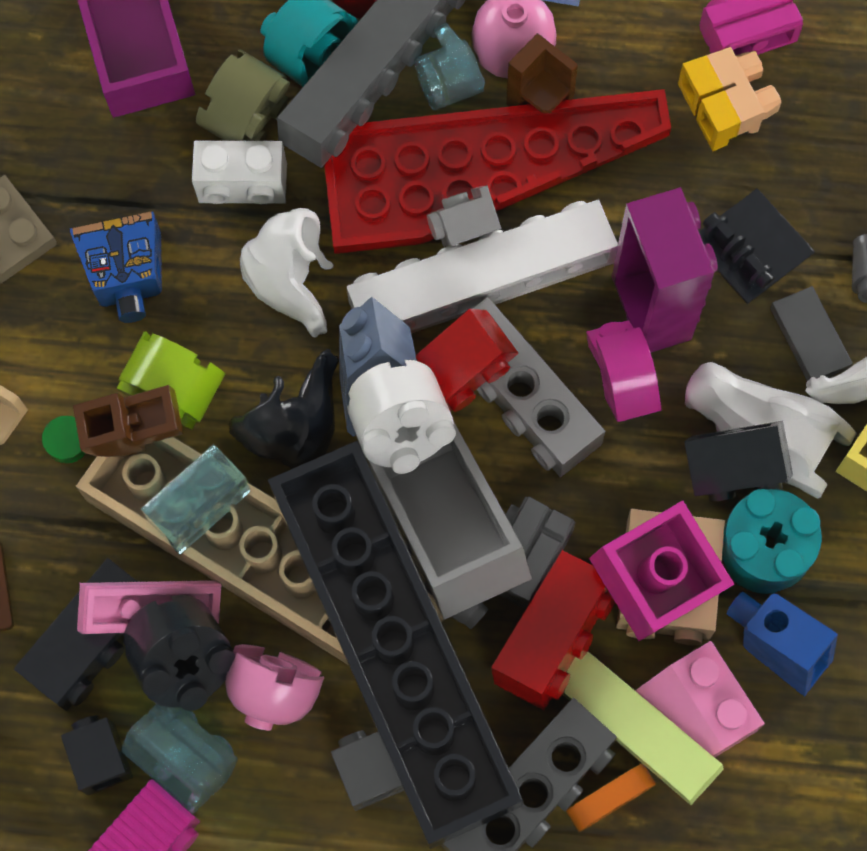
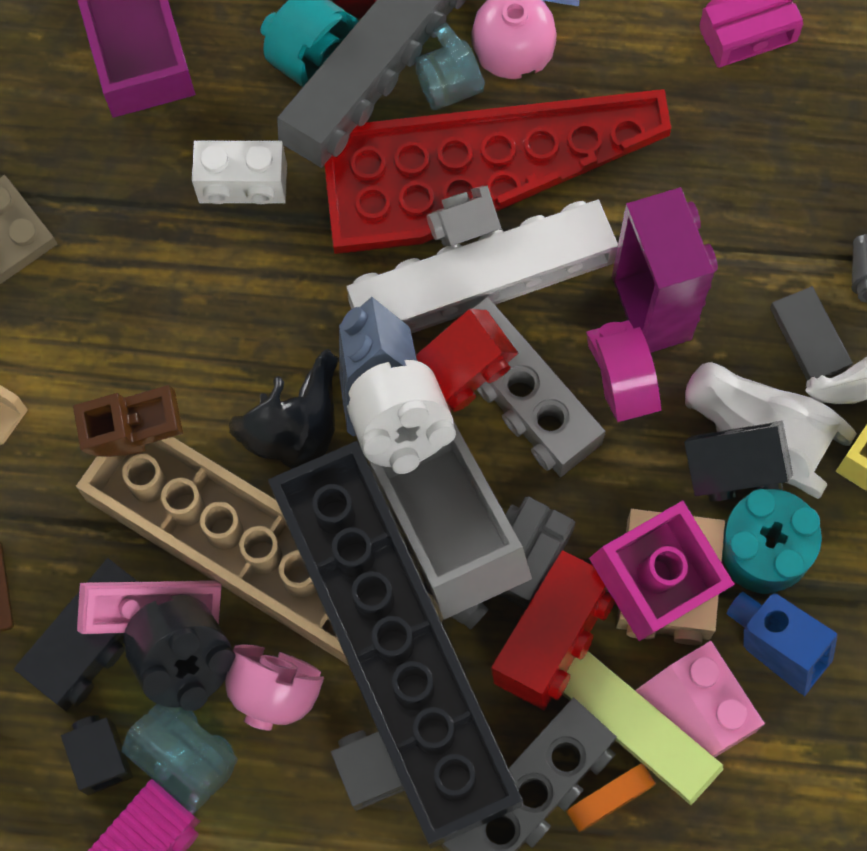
(62, 440): green tile -> none
(122, 262): blue torso -> none
(163, 363): lime brick -> none
(196, 499): clear light blue brick -> none
(243, 99): olive brick -> none
(279, 262): white piece -> none
(540, 76): reddish brown panel -> none
(722, 95): hips -> none
(754, 245): black hinge -> none

